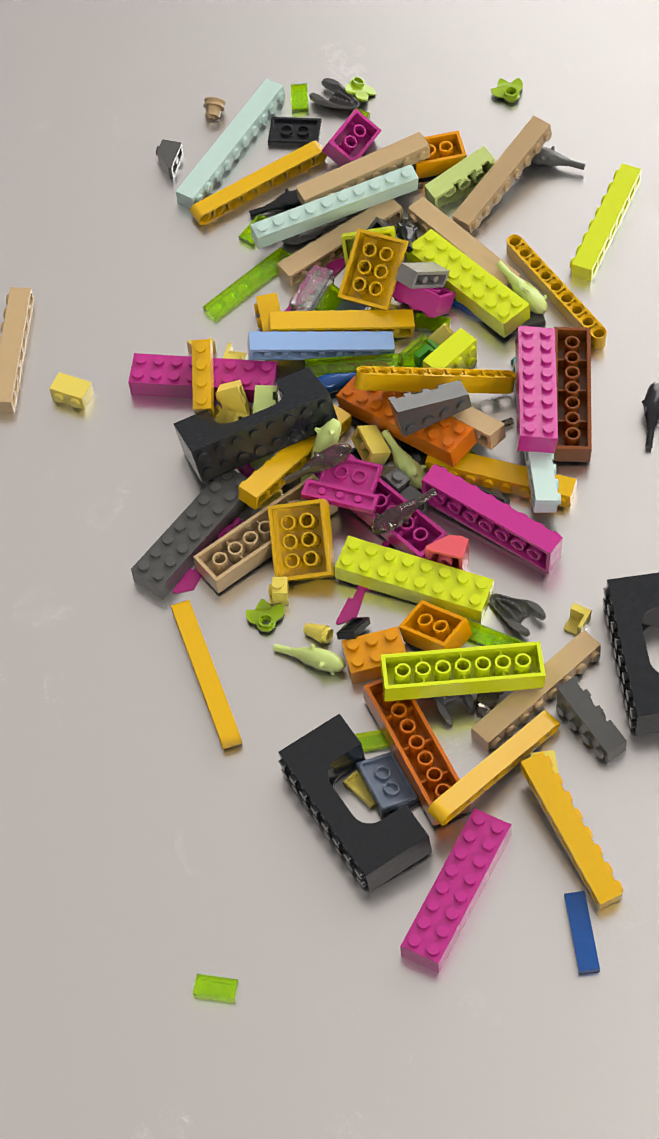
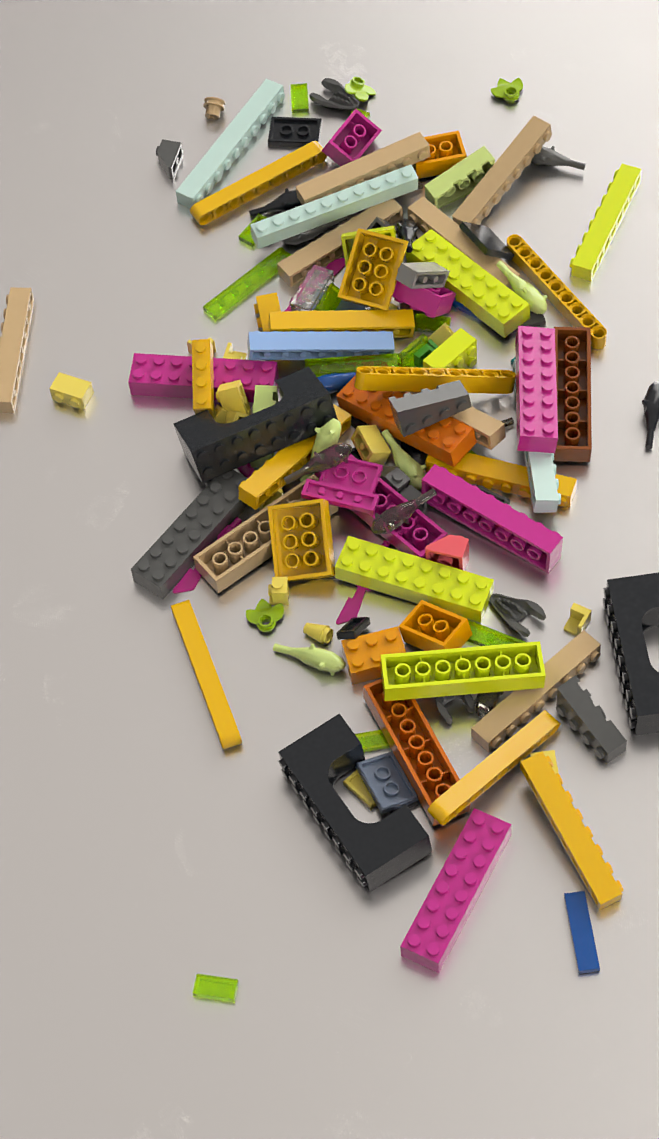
(486, 240): none -> black tile

